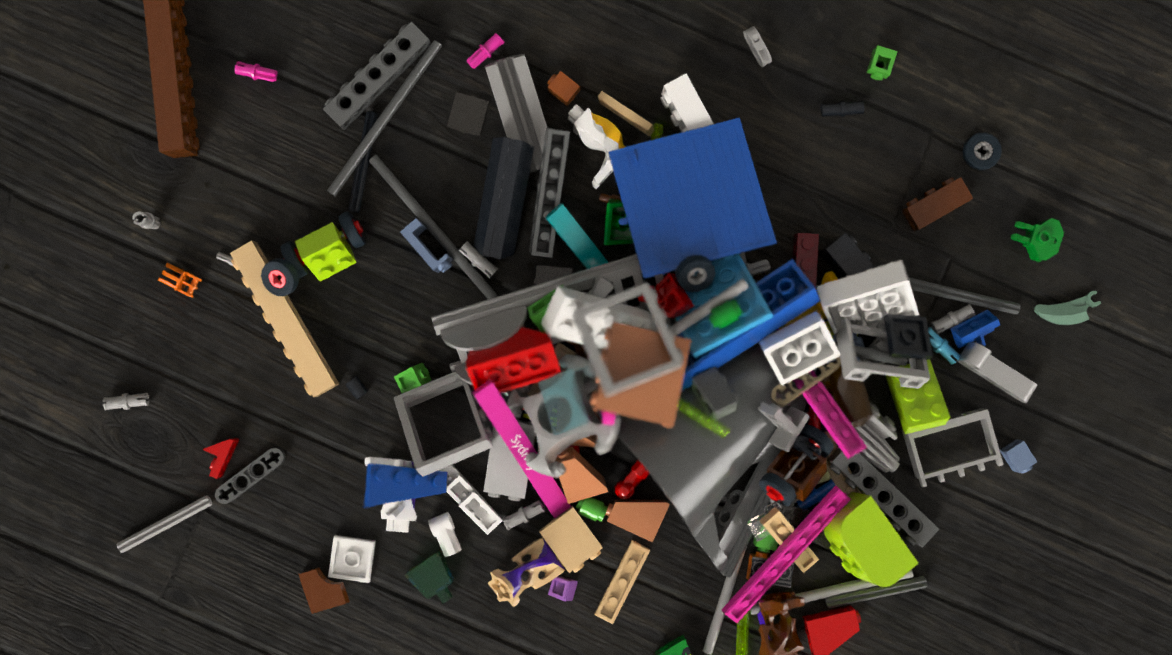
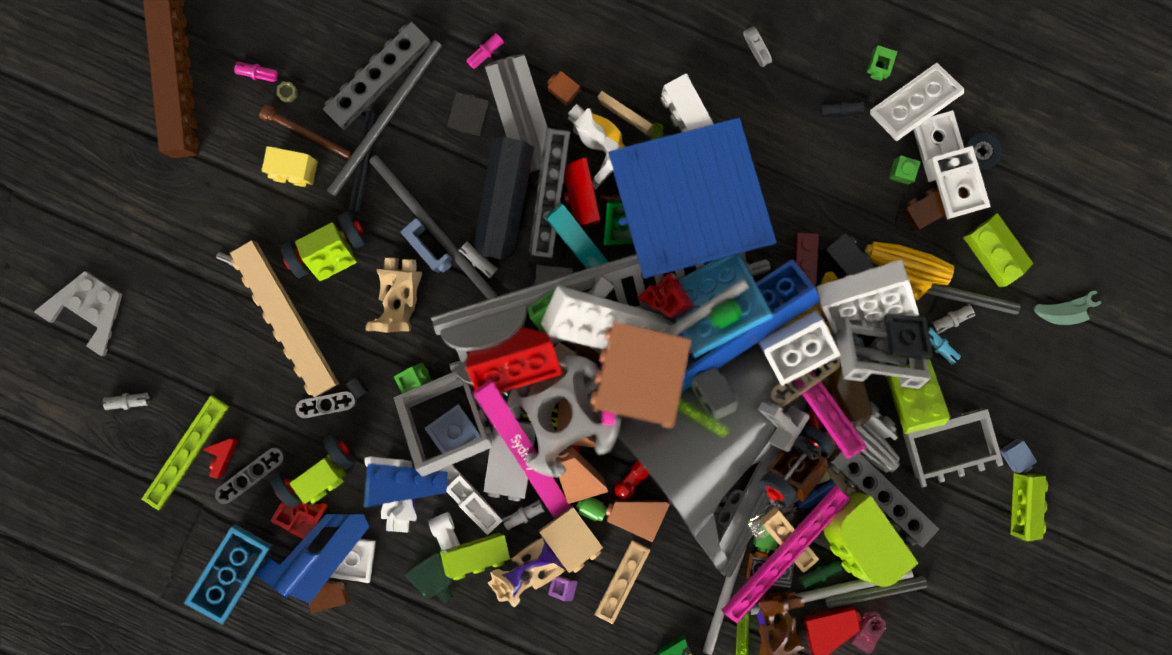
(90, 300): none -> light grey wing
(146, 220): light grey pin -> none
(164, 524): light grey axle -> none
(181, 280): orange arm -> none
(185, 452): none -> lime tile
(228, 574): none -> dark azure brick
(269, 113): none -> reddish brown piece
(286, 284): black bush -> none
(287, 92): none -> olive tile
(290, 166): none -> light yellow brick
(299, 519): none -> red slope
(305, 572): none -> blue panel
(312, 413): none -> light grey beam
(314, 482): none -> brick
(404, 288): none -> tan hips
(452, 430): none -> sand blue plate
(475, 556): none -> lime brick
(563, 402): clear light blue piece -> none
(580, 193): none -> red slope
(594, 354): light grey window -> none
(687, 269): black bush -> none
(820, 573): none -> dark green pin
(869, 634): none -> clear pink piece
(904, 170): none -> bright green brick
(917, 101): none -> white plate
(920, 267): none -> yellow plate
(951, 165): none -> white bracket
(974, 329): blue panel -> none
(979, 360): light grey beam -> none
(998, 251): none -> lime slope
(1028, 506): none -> lime slope
(1040, 238): green hinge -> none

